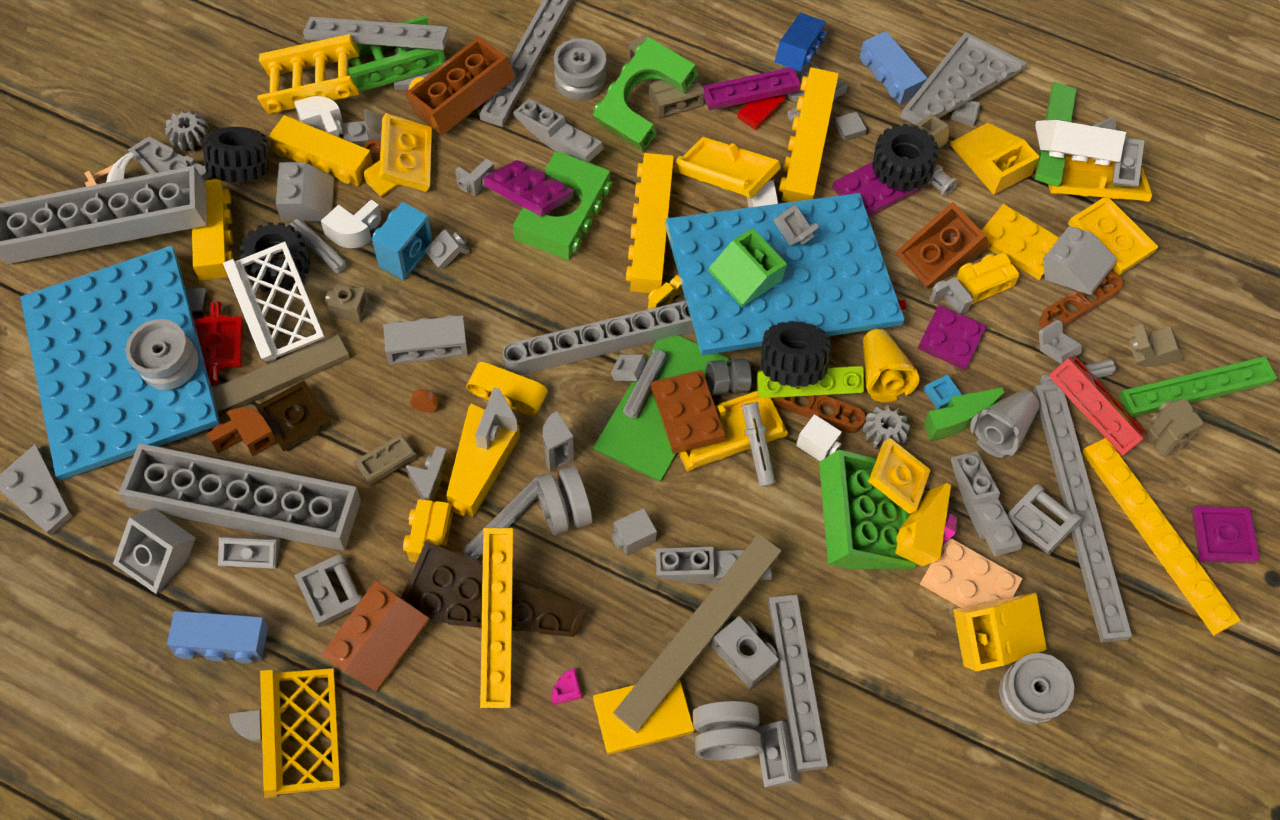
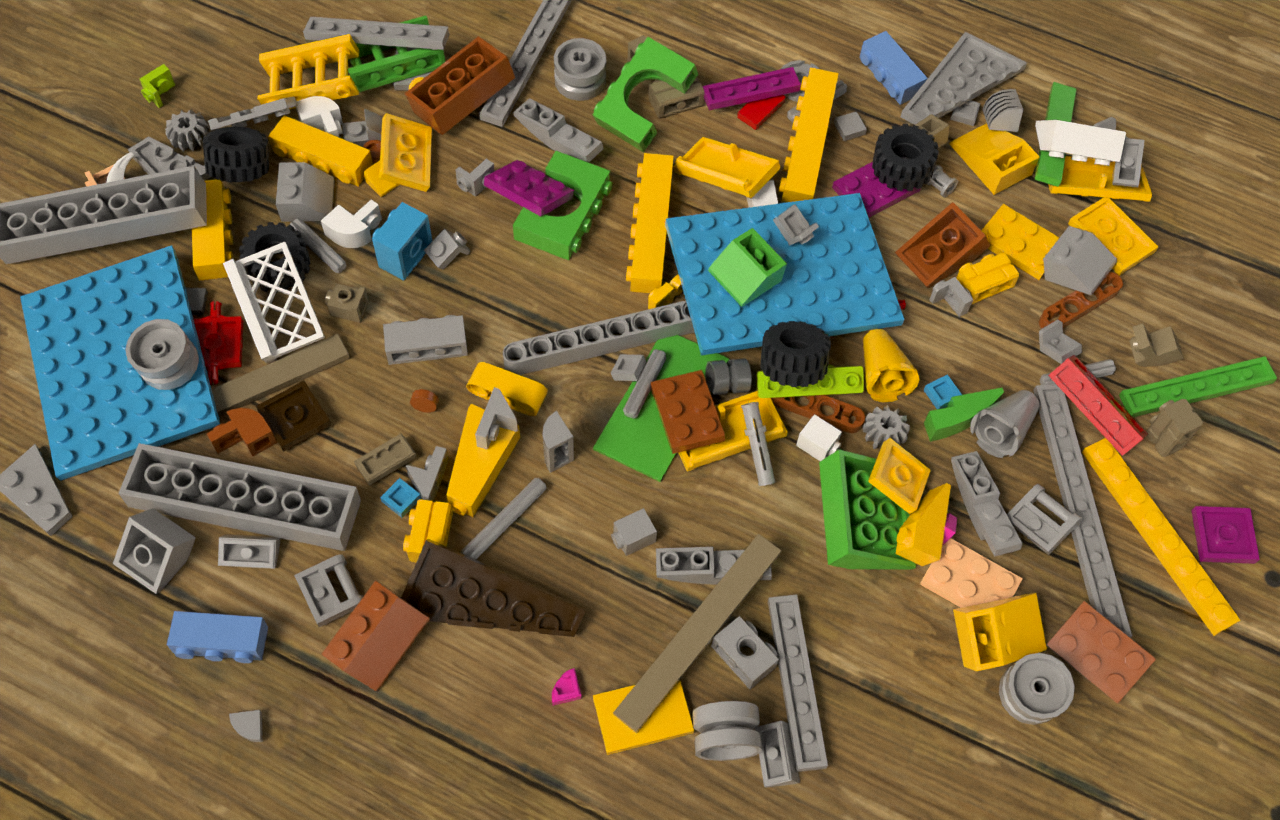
(156, 83): none -> lime bracket
(257, 114): none -> light grey wing
(272, 737): yellow fence -> none
(400, 497): none -> dark azure plate
(496, 618): yellow plate -> none
(567, 499): light grey wheel -> none
(801, 42): blue brick -> none
(951, 337): magenta plate -> none
(1003, 111): none -> light grey brick
(1101, 652): none -> plate

